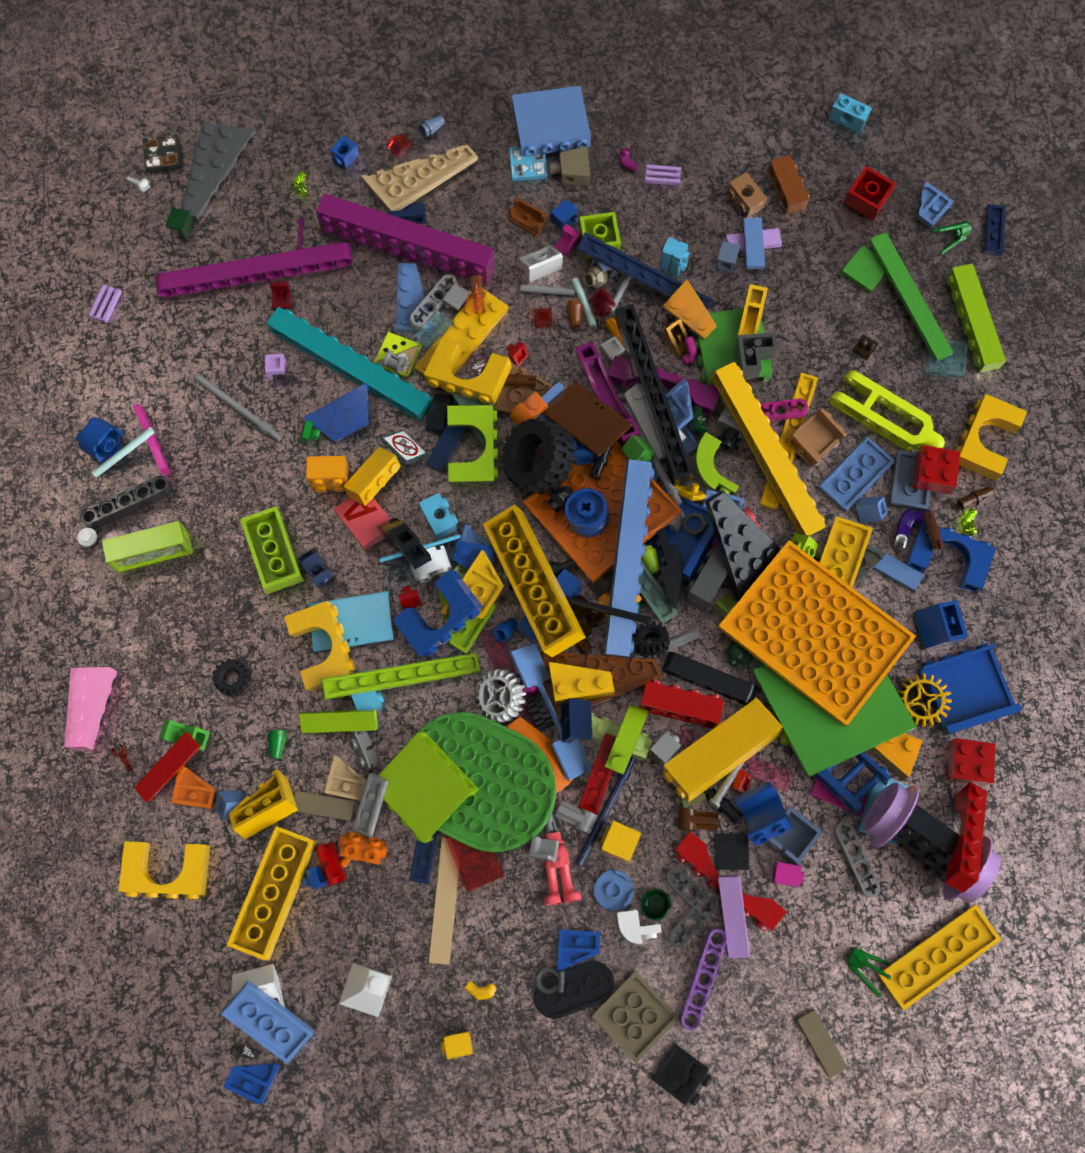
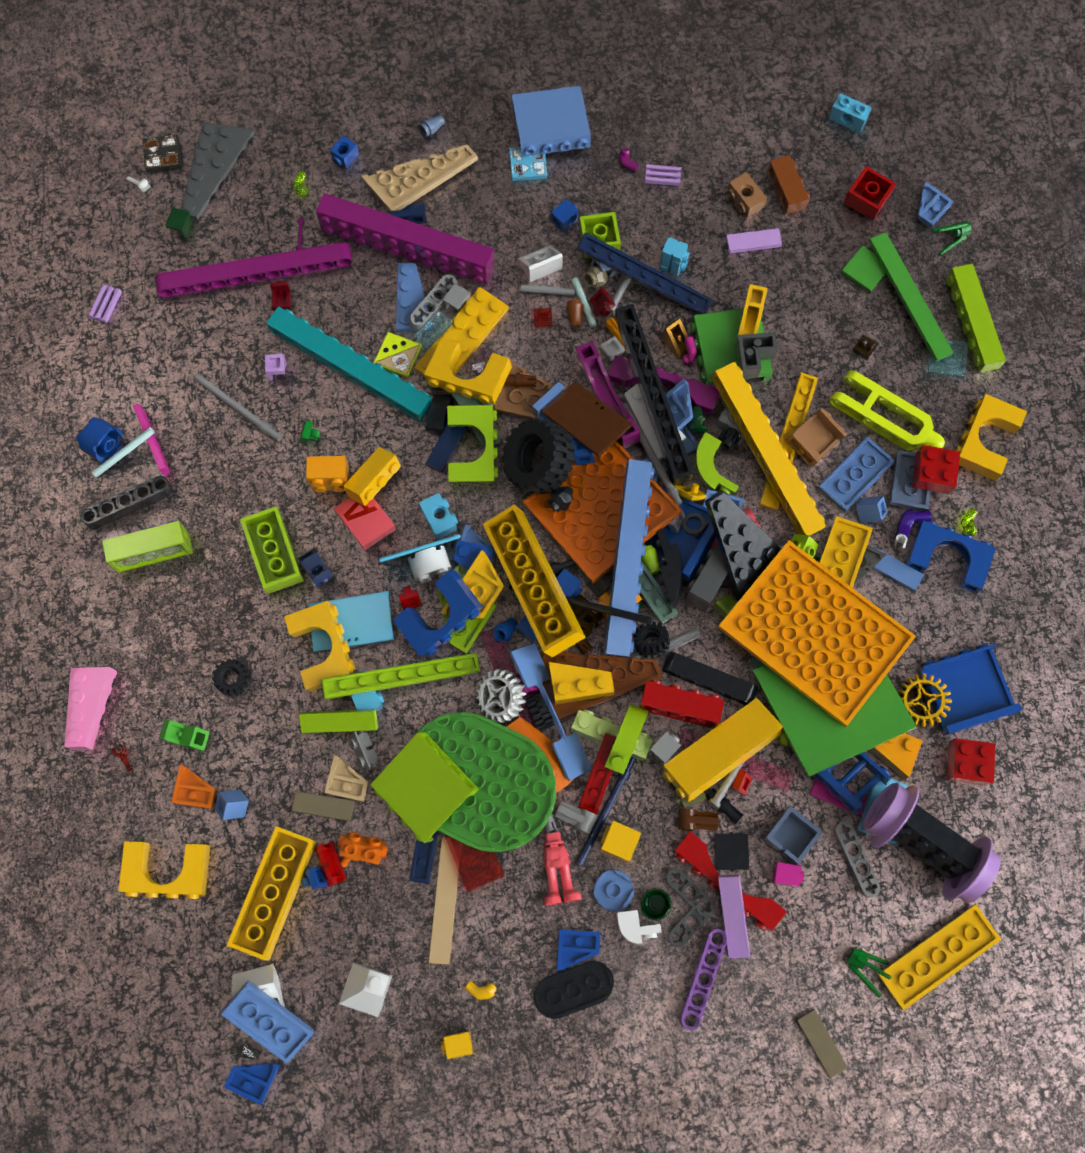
(87, 537): white plate -> none
(167, 767): red tile -> none
(265, 807): yellow wedge -> none
(276, 742): green cone -> none
(343, 414): blue wing -> none
(370, 805): light grey tile -> none
(394, 361): light grey bush -> none
(399, 144): clear red slope -> none
(404, 446): piece -> none
(405, 541): black slope -> none
(478, 295): clear orange pin -> none
(517, 353): red tile -> none
(527, 217): dark orange hinge -> none
(528, 409): orange brick -> none
(544, 849): light grey panel -> none
(560, 987): dark grey piece -> none
(569, 240): dark pink panel -> none
(573, 167): dark tan torso -> none
(576, 720): dark blue panel -> none
(587, 512): blue wheel -> none
(599, 464): black pin -> none
(635, 1017): dark tan plate -> none
(638, 449): bright green brick -> none
(683, 1076): black plate -> none
(690, 309): light orange wing -> none
(727, 256): sand blue panel -> none
(737, 654): clear green head -> none
(754, 243): medium blue tile -> none
(763, 813): blue panel -> none
(785, 403): dark pink beam -> none
(932, 530): reddish brown pin -> none
(940, 625): blue slope -> none
(965, 862): red arch -> none
(976, 497): reddish brown pin -> none
(994, 230): dark blue tile -> none

